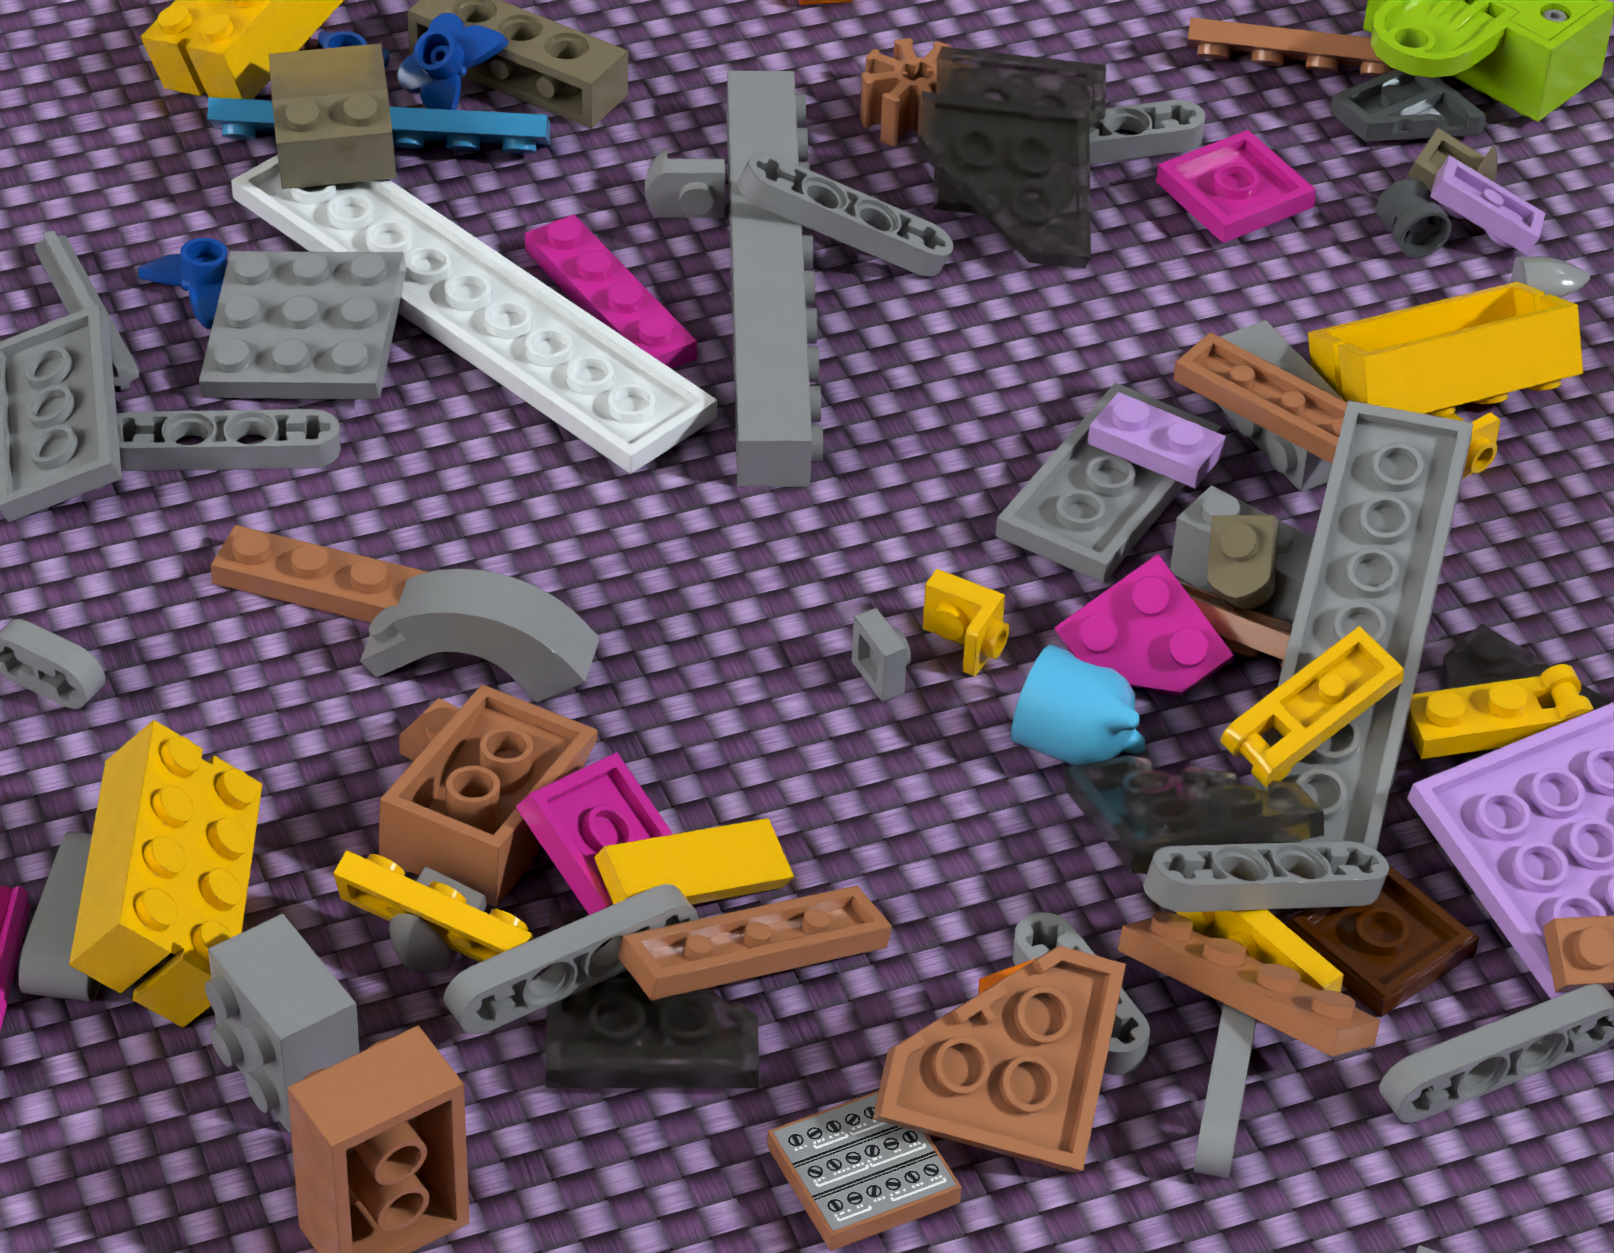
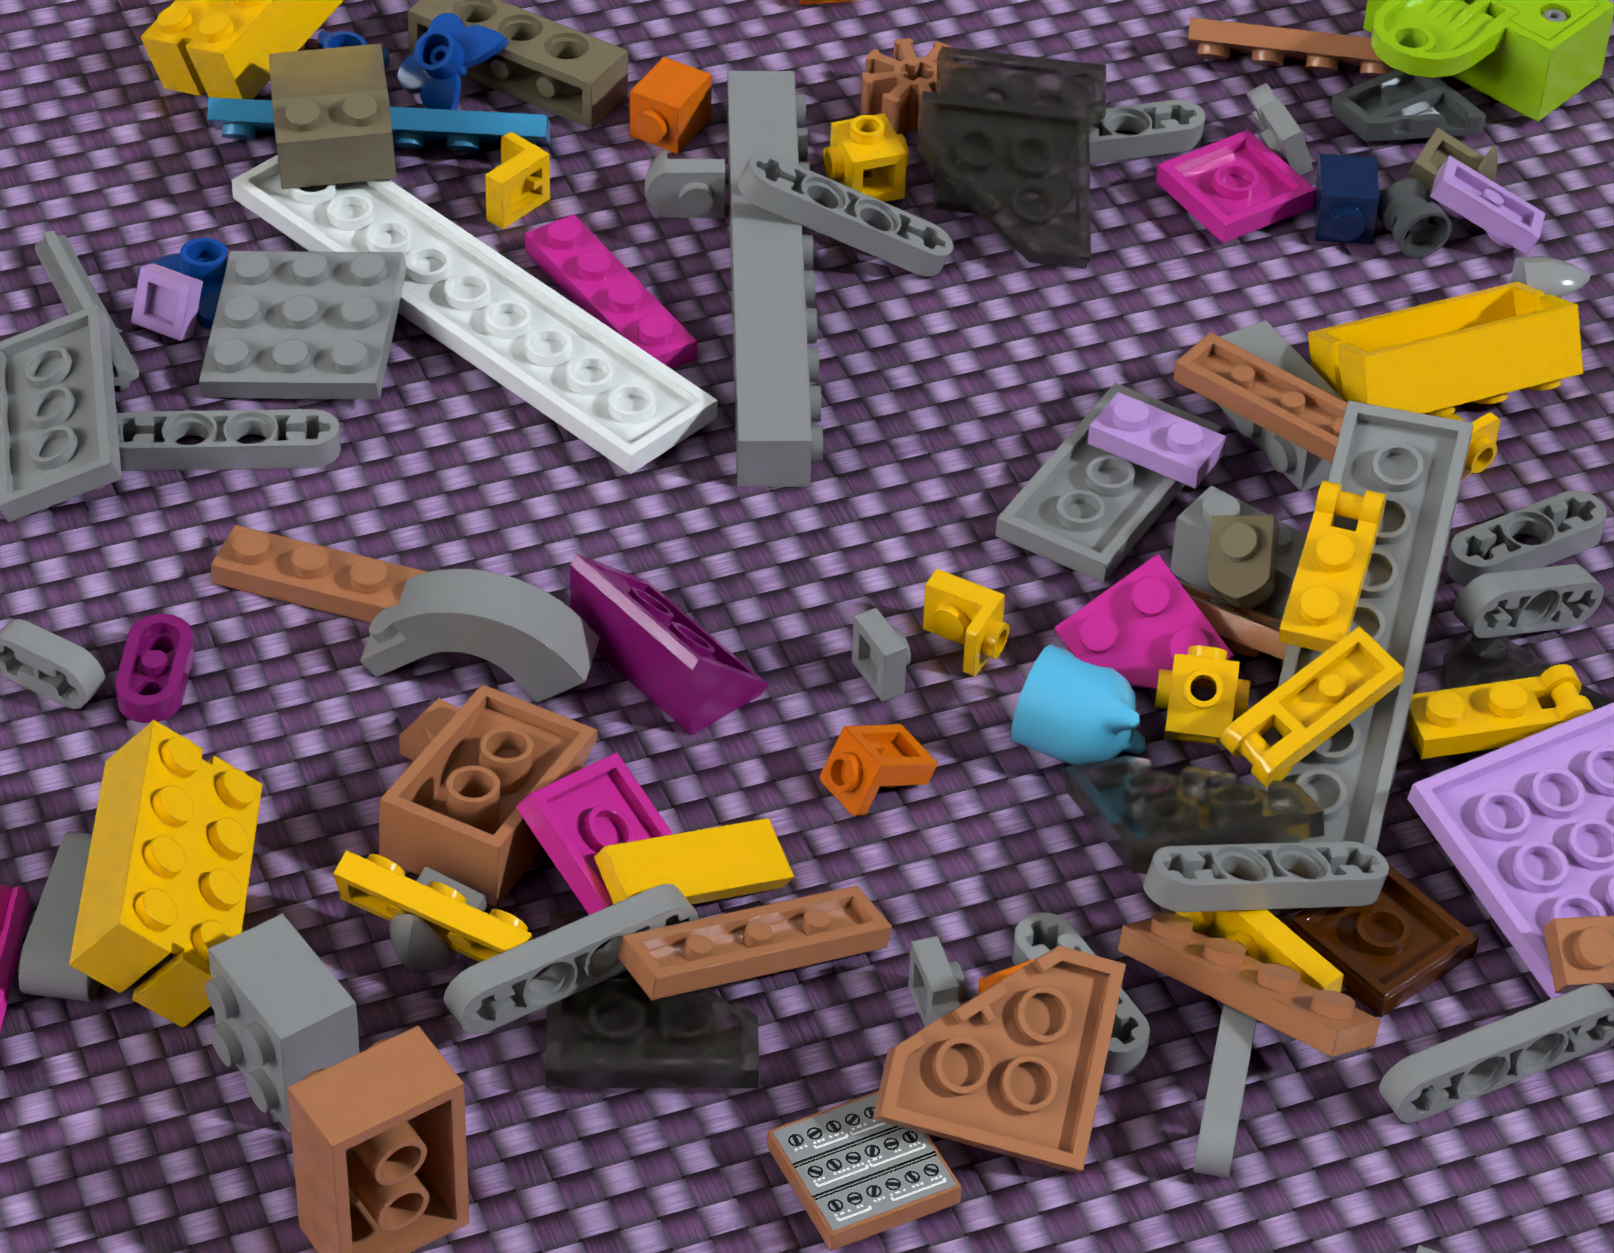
(155, 668): none -> magenta plate
(166, 301): none -> lavender plate
(517, 183): none -> yellow bracket
(660, 646): none -> magenta slope
(670, 105): none -> orange brick
(868, 157): none -> yellow brick
(873, 758): none -> orange bracket
(934, 981): none -> light grey plate
(1196, 719): none -> yellow brick
(1279, 129): none -> light grey plate
(1331, 568): none -> yellow plate
(1346, 198): none -> dark blue brick
(1528, 600): none -> light grey beam
(1562, 523): none -> light grey beam

